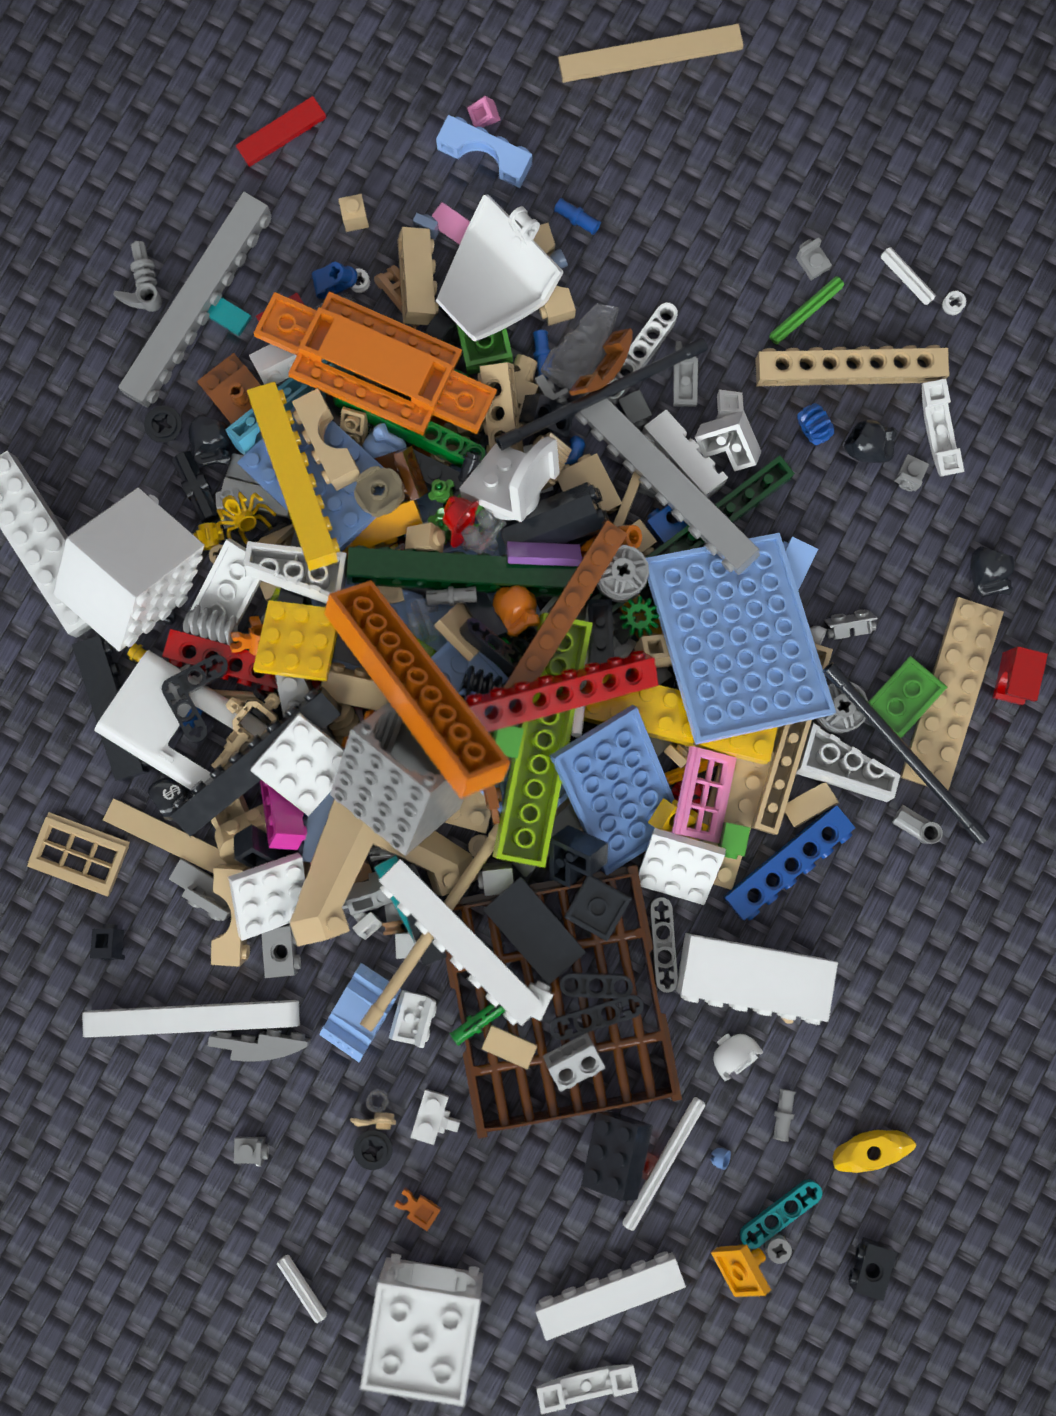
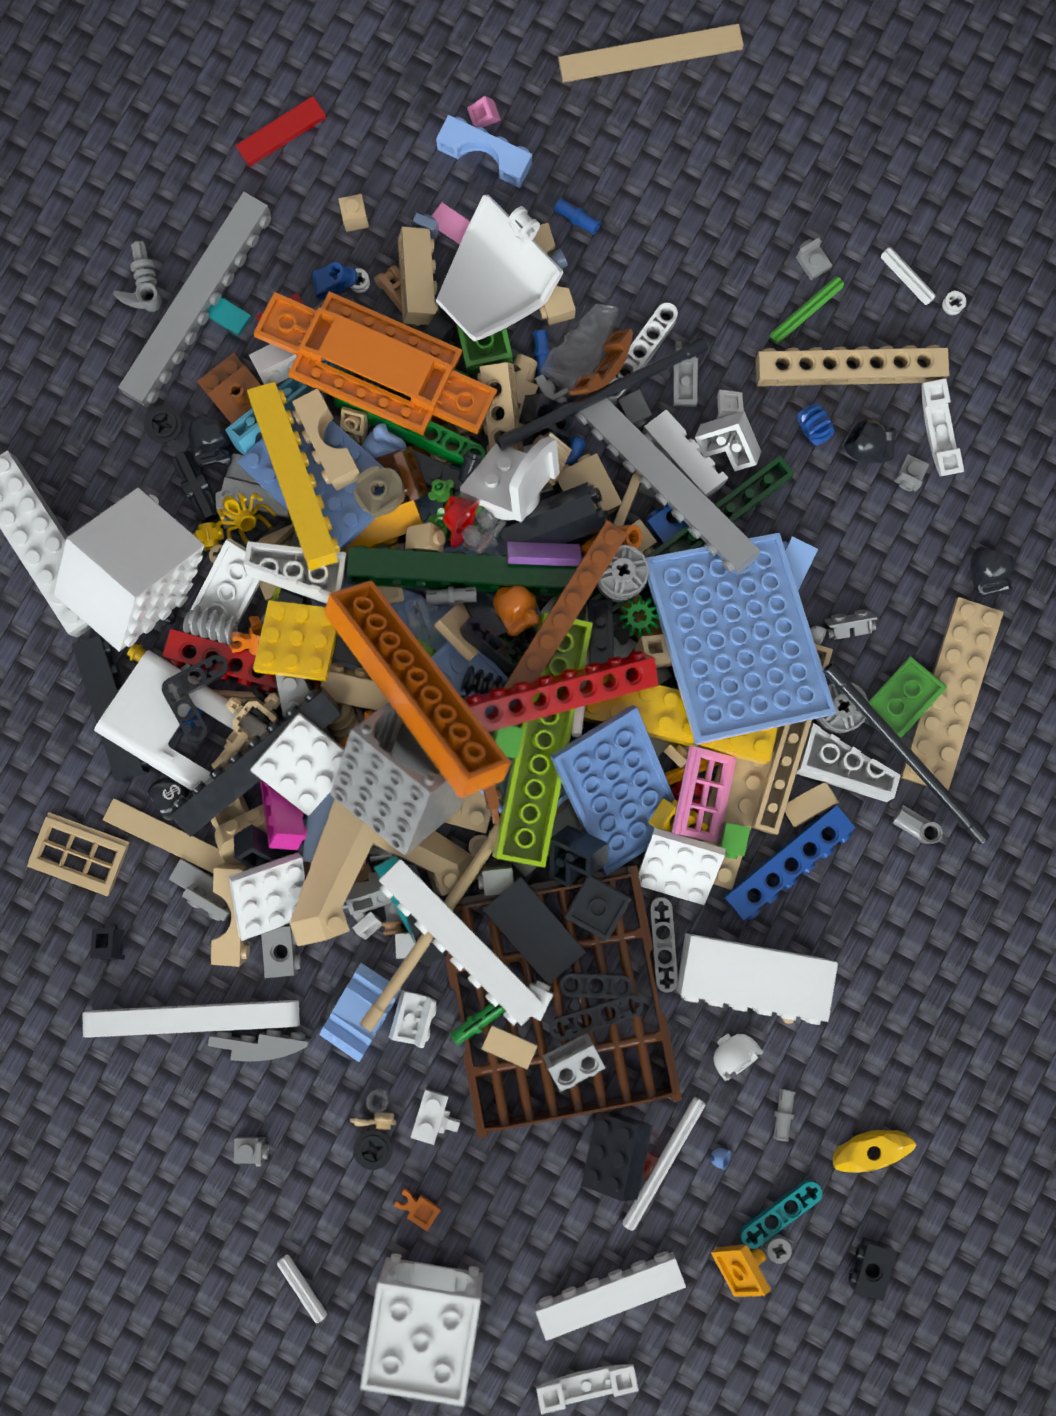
(1020, 675): red piece -> none

